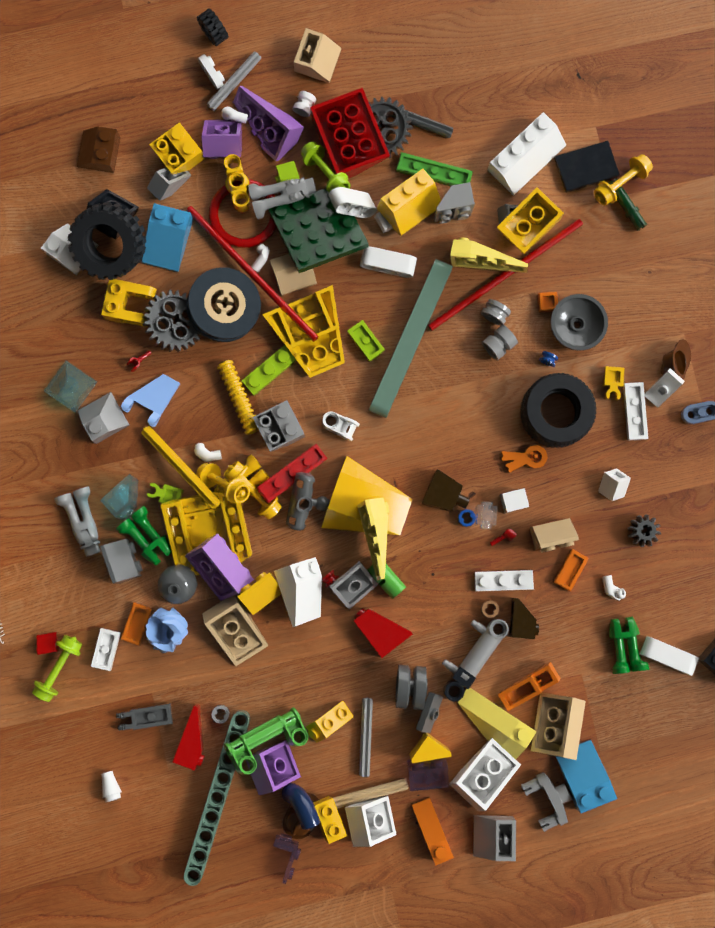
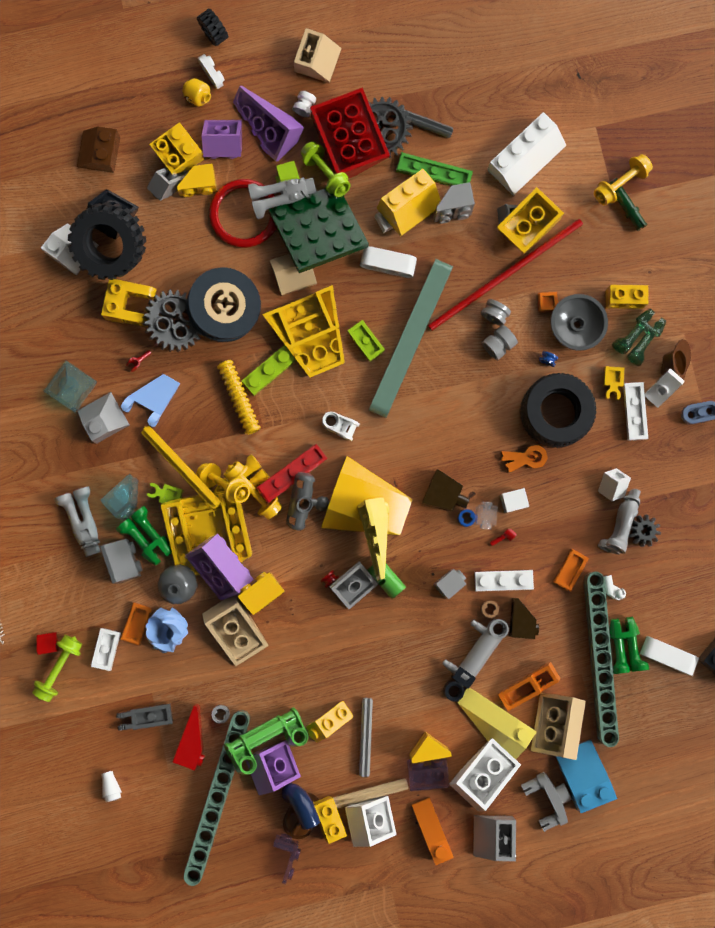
(167, 237): dark azure slope -> none
(196, 92): none -> yellow head
(198, 180): none -> yellow slope
(205, 455): white arm -> none
(230, 114): white arm -> none
(233, 81): light grey axle -> none
(233, 175): yellow piece -> none
(253, 274): red piece -> none
(262, 258): white arm -> none
(279, 426): light grey slope -> none
(301, 590): white slope -> none
(352, 202): white beam -> none
(380, 631): red slope -> none
(411, 687): dark grey wheel -> none
(430, 712): dark grey plate -> none
(450, 583): none -> light grey brick
(475, 255): light yellow wedge -> none
(552, 534): tan slope -> none
(587, 166): black tile -> none
(605, 667): none -> sand green beam
(626, 296): none -> yellow brick
(626, 513): none -> light grey piece
(636, 355): none -> clear green piece

